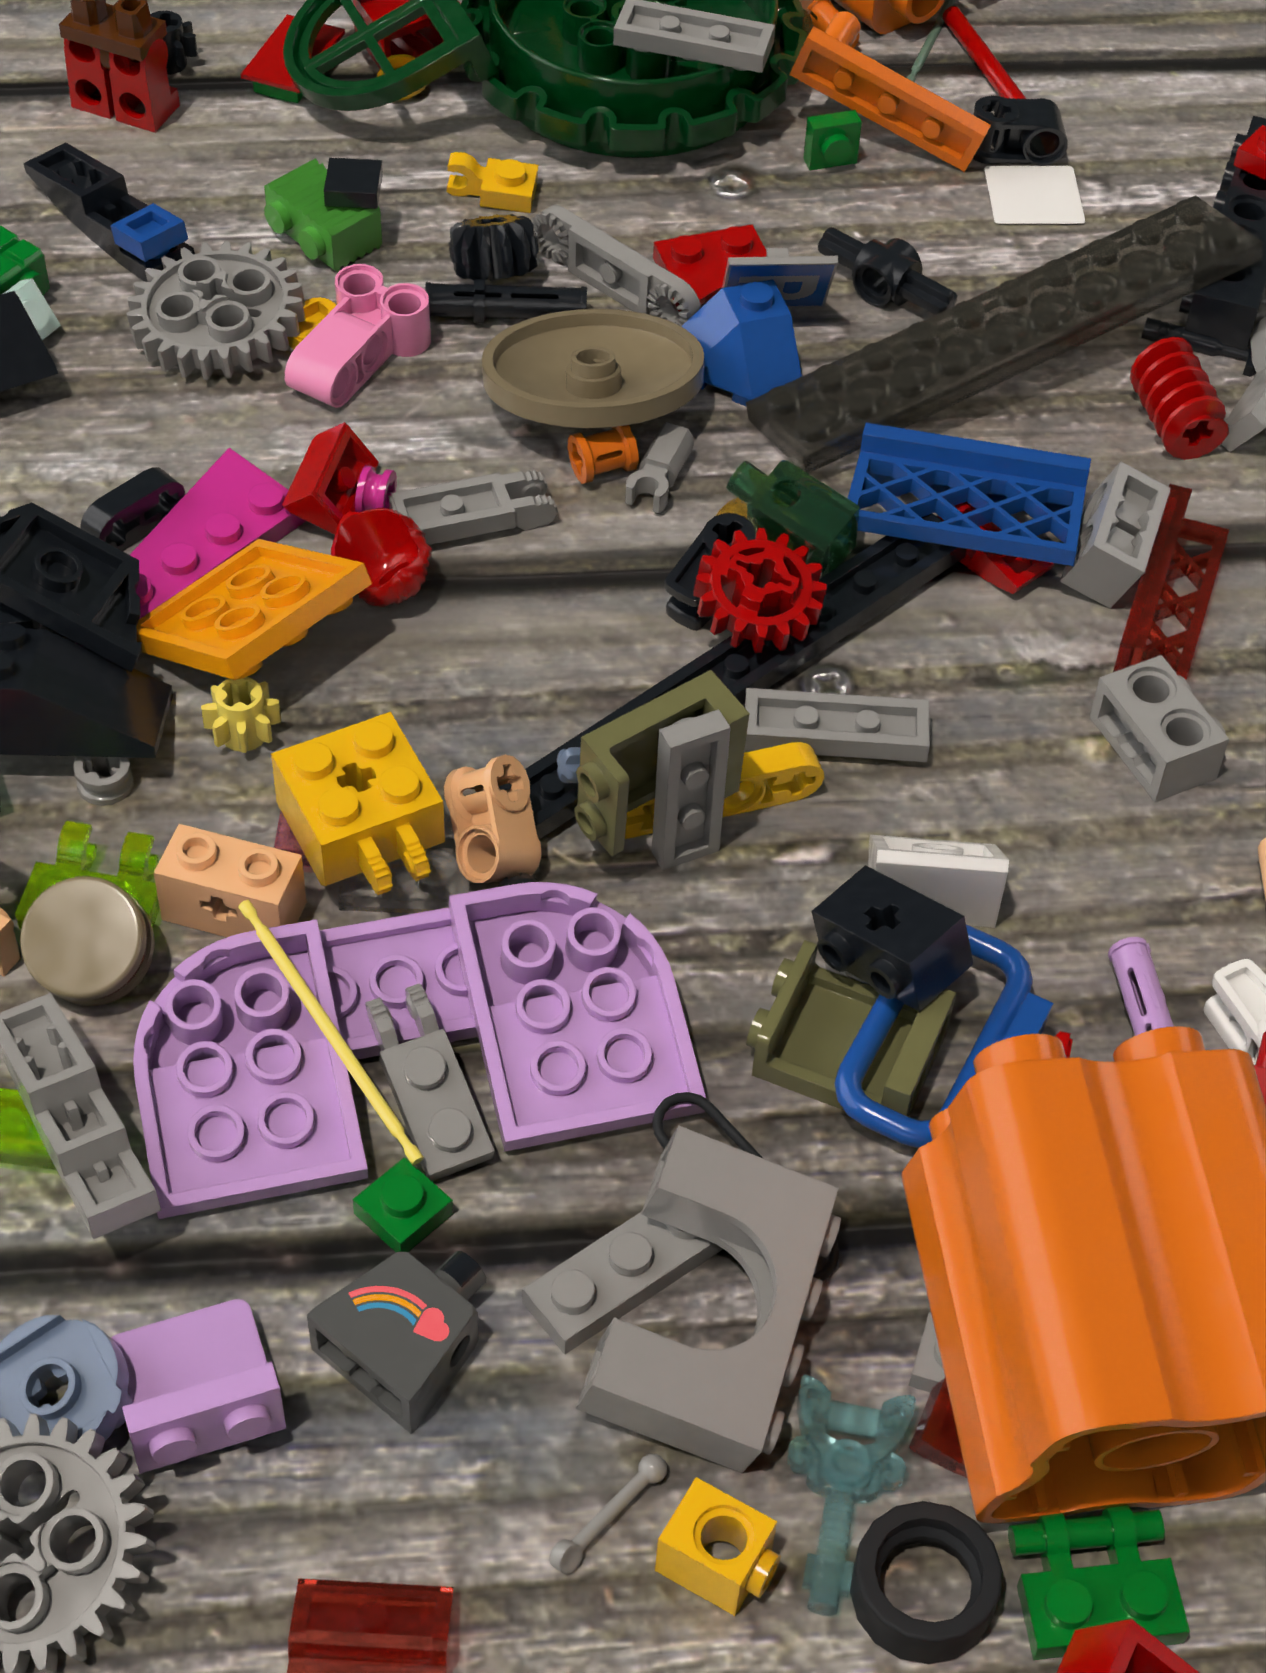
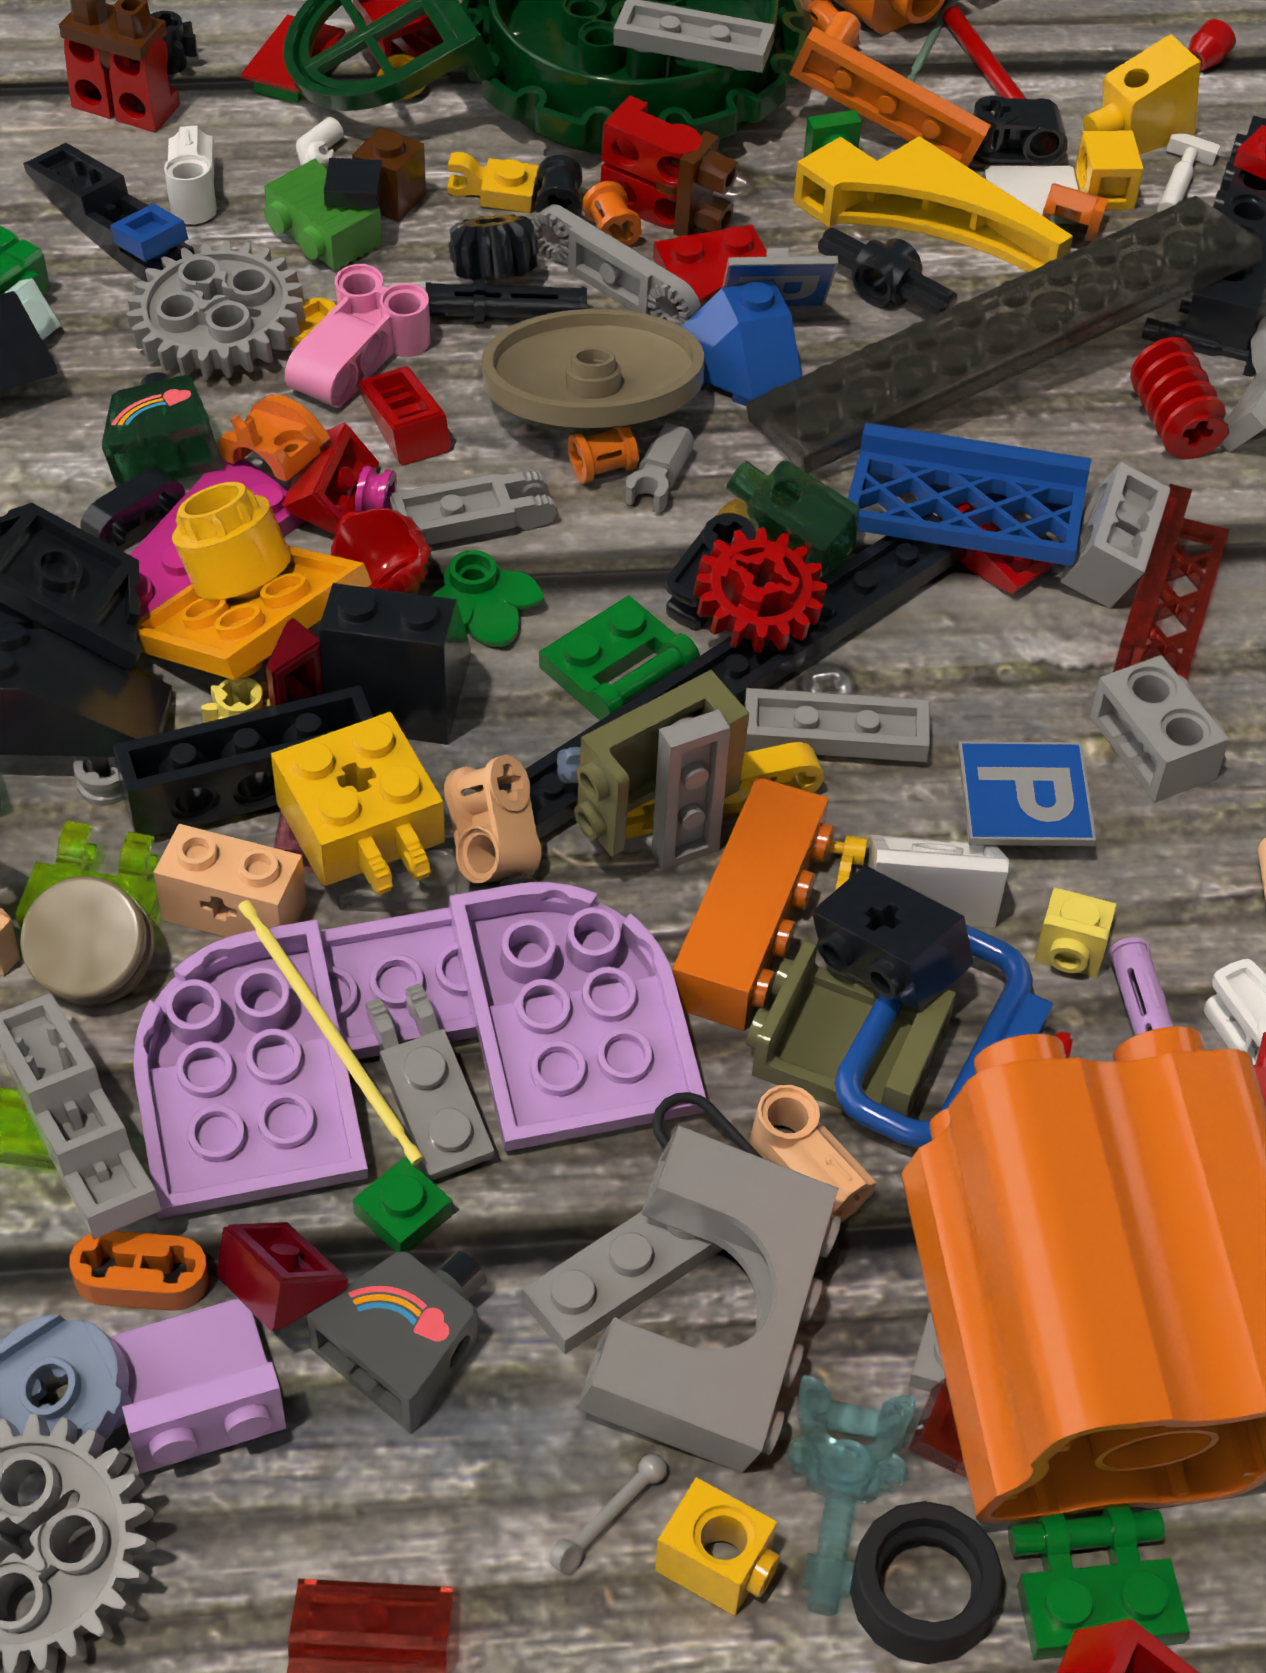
(140, 1270): none -> orange beam
(159, 427): none -> clear green torso
(191, 175): none -> white piece
(223, 763): none -> black brick
(229, 541): none -> yellow piece
(276, 1272): none -> dark red slope
(279, 432): none -> orange piece
(295, 665): none -> dark red slope
(318, 141): none -> white arm
(402, 169): none -> reddish brown brick
(402, 652): none -> black slope
(408, 421): none -> red slope
(488, 596): none -> green plate
(559, 181): none -> black bush
(609, 646): none -> green plate
(613, 212): none -> orange bush
(667, 170): none -> red hips
(750, 903): none -> orange brick
(811, 1148): none -> light nougat piece
(852, 852): none -> yellow piece
(927, 194): none -> yellow arch
(1026, 793): none -> blue piece
(1075, 932): none -> light yellow bracket
(1076, 206): none -> orange piece
(1110, 167): none -> yellow brick
(1151, 96): none -> yellow torso
(1192, 150): none -> white piece
(1212, 43): none -> red hose

